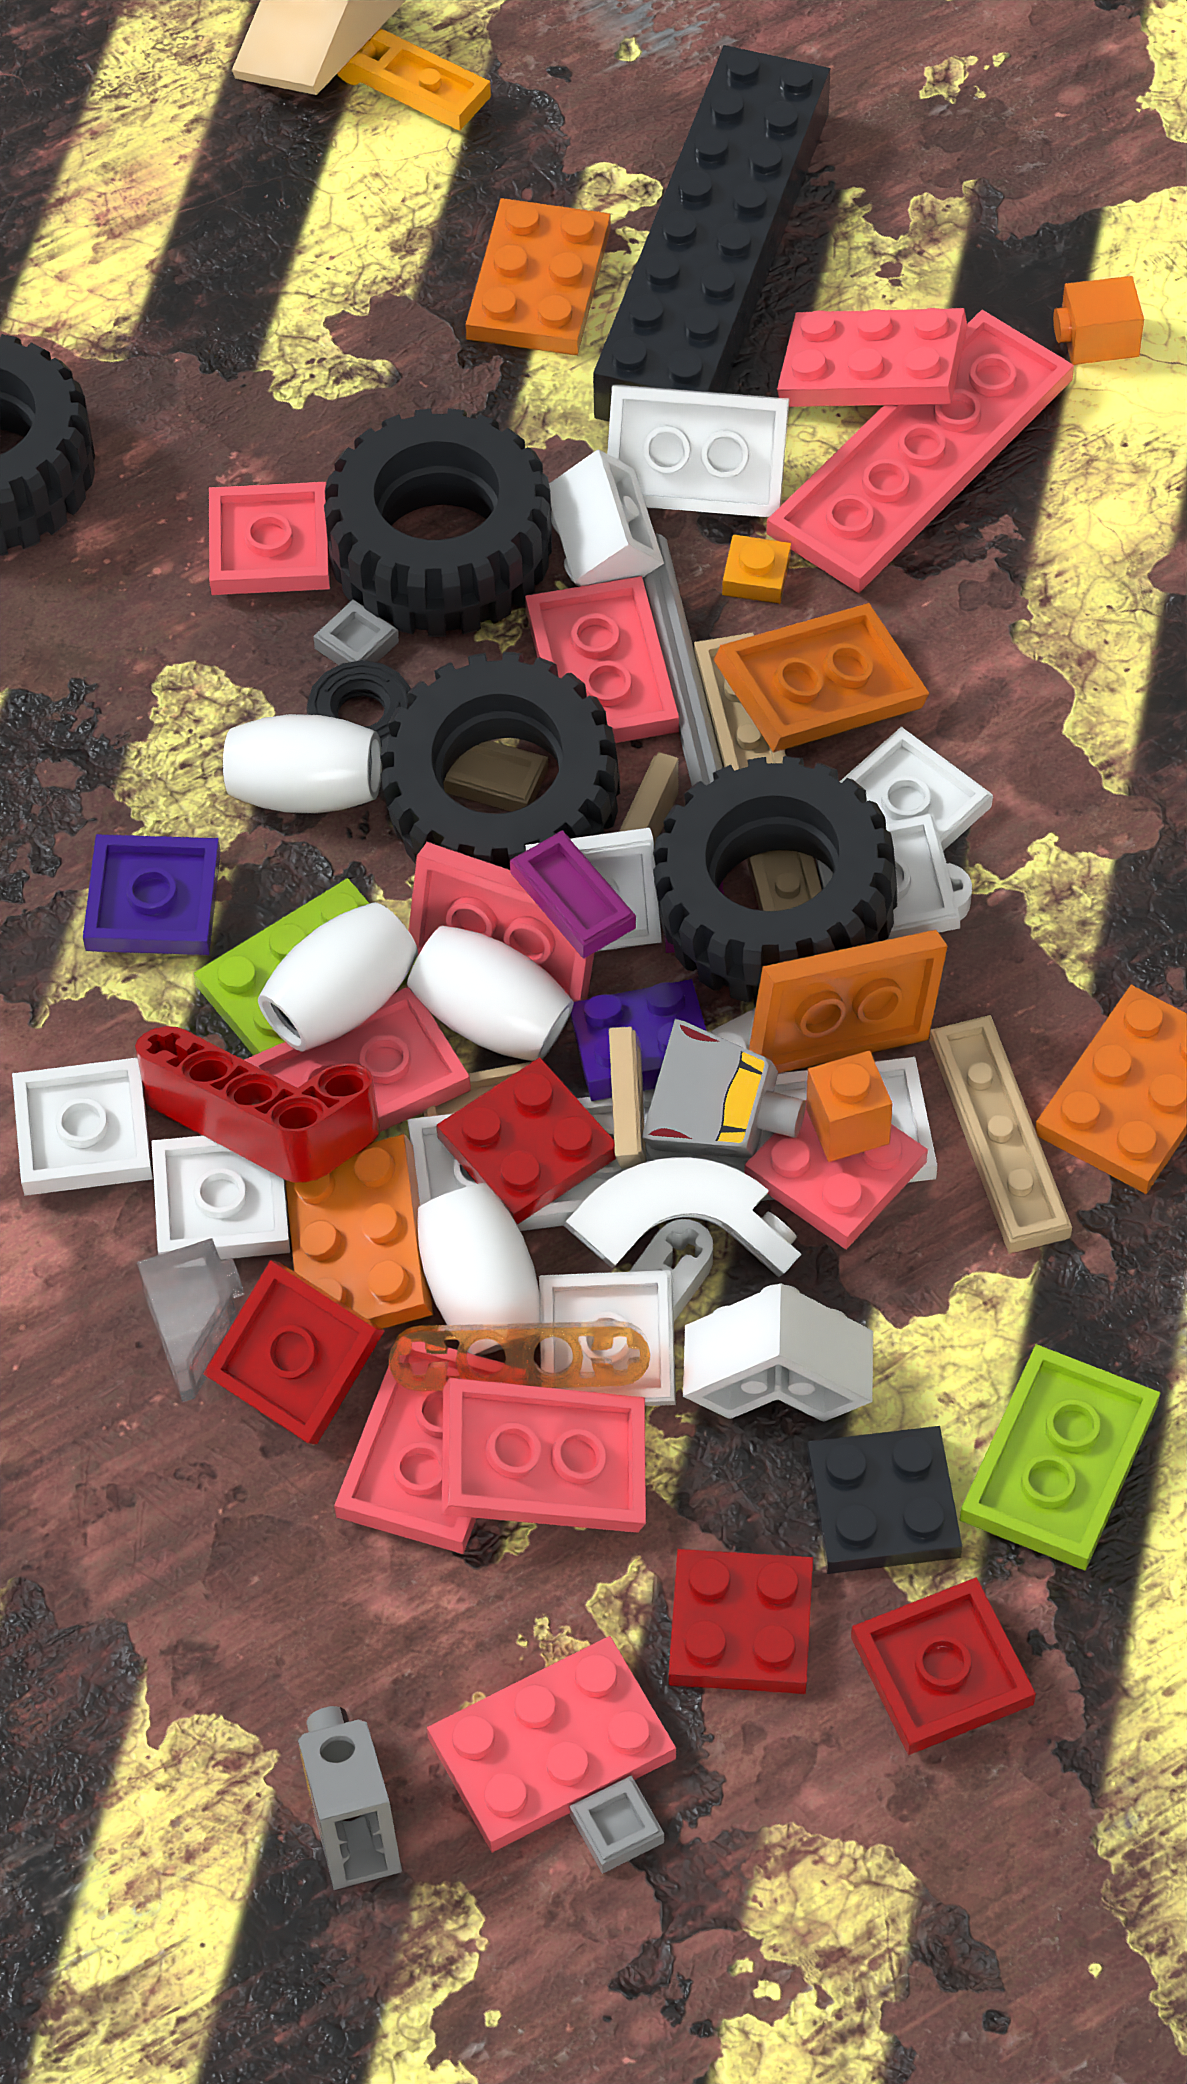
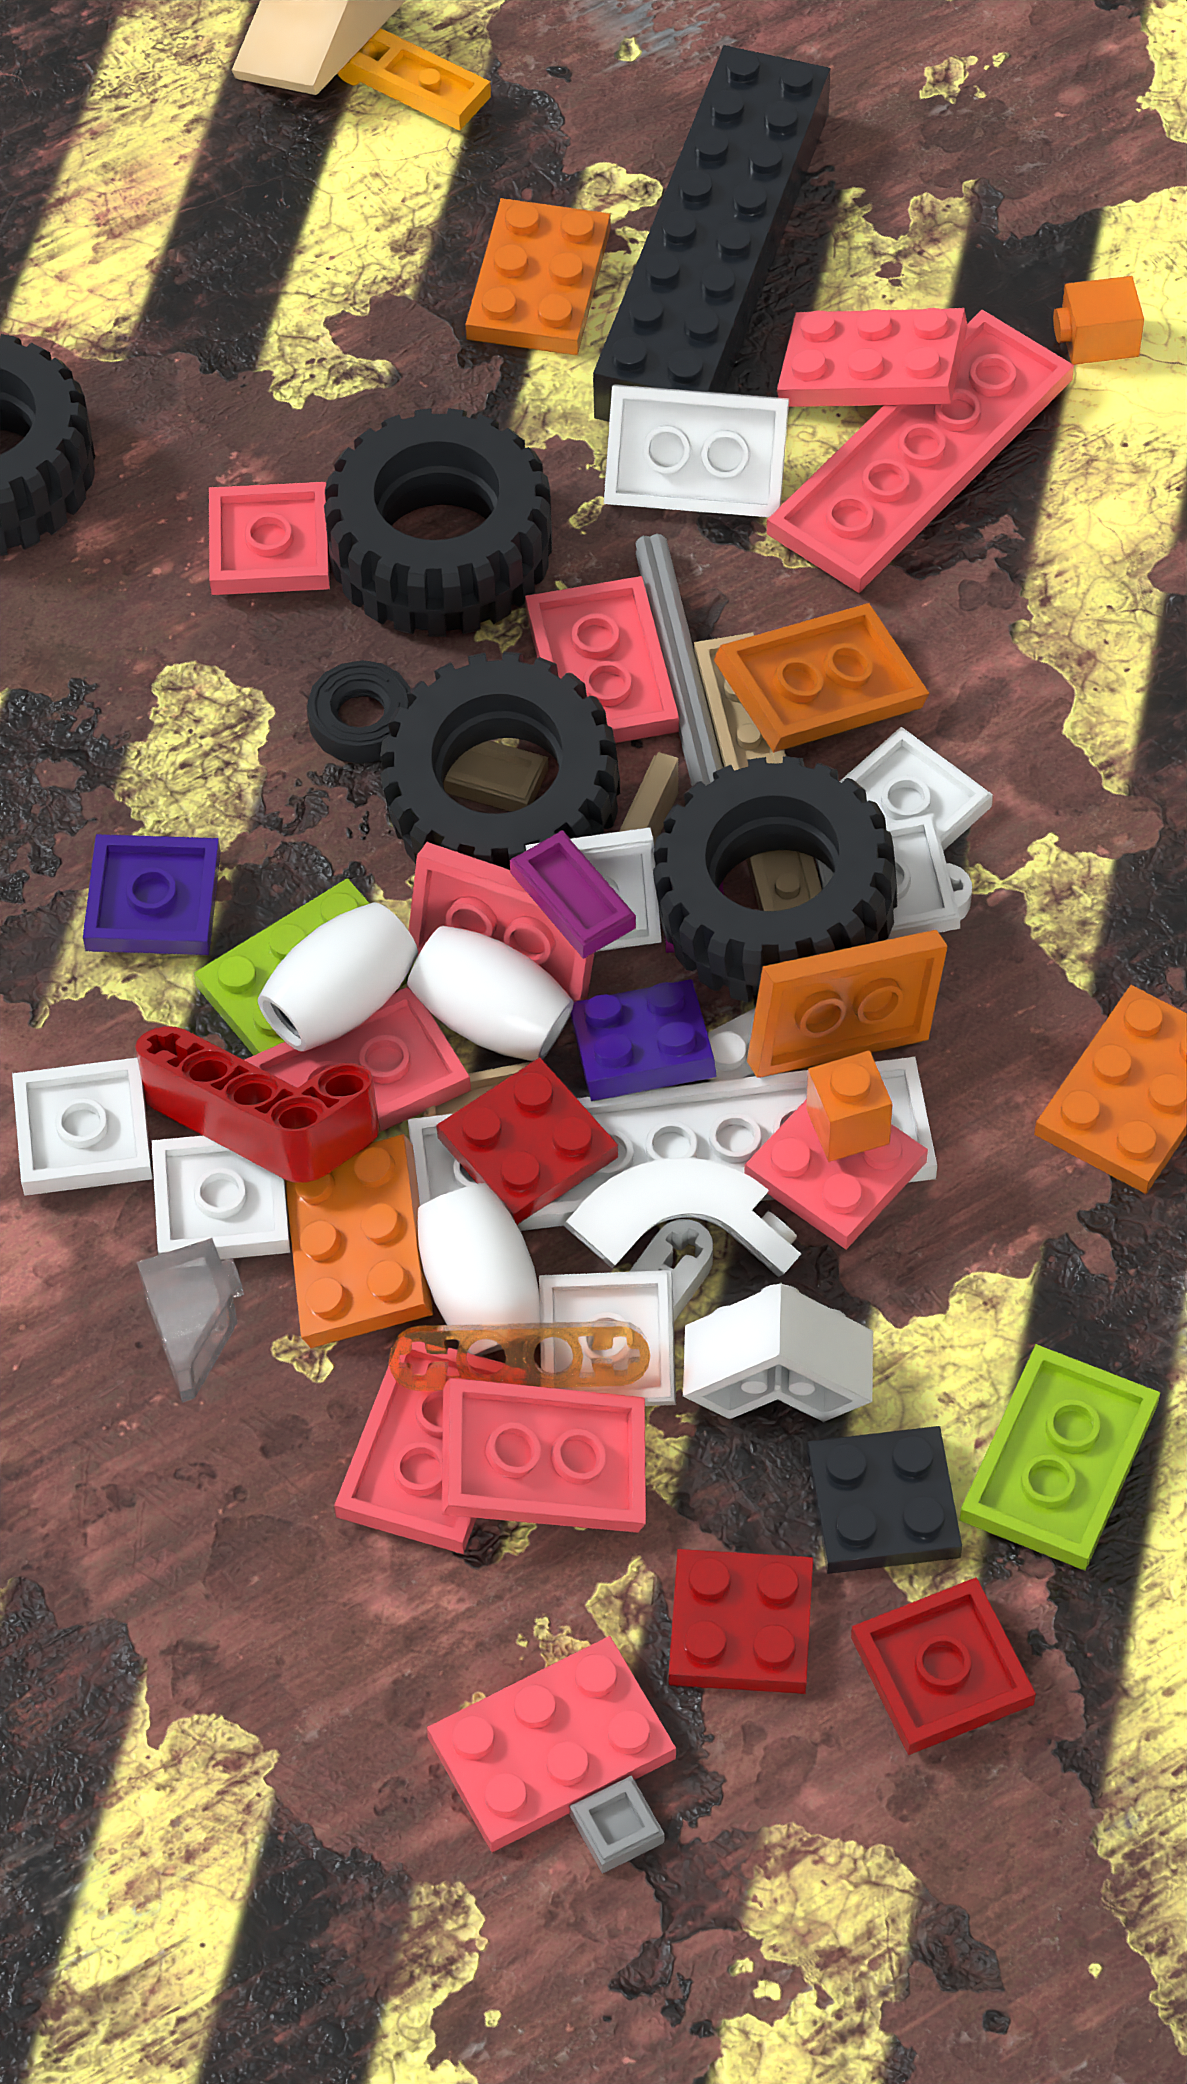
(293, 1352): red plate -> none
(302, 763): white piece -> none
(343, 1784): light grey torso -> none
(355, 636): light grey tile -> none
(603, 522): white brick -> none
(627, 1097): tan tile -> none
(716, 1098): light grey torso -> none
(756, 569): light orange plate -> none
(1000, 1134): tan tile -> none

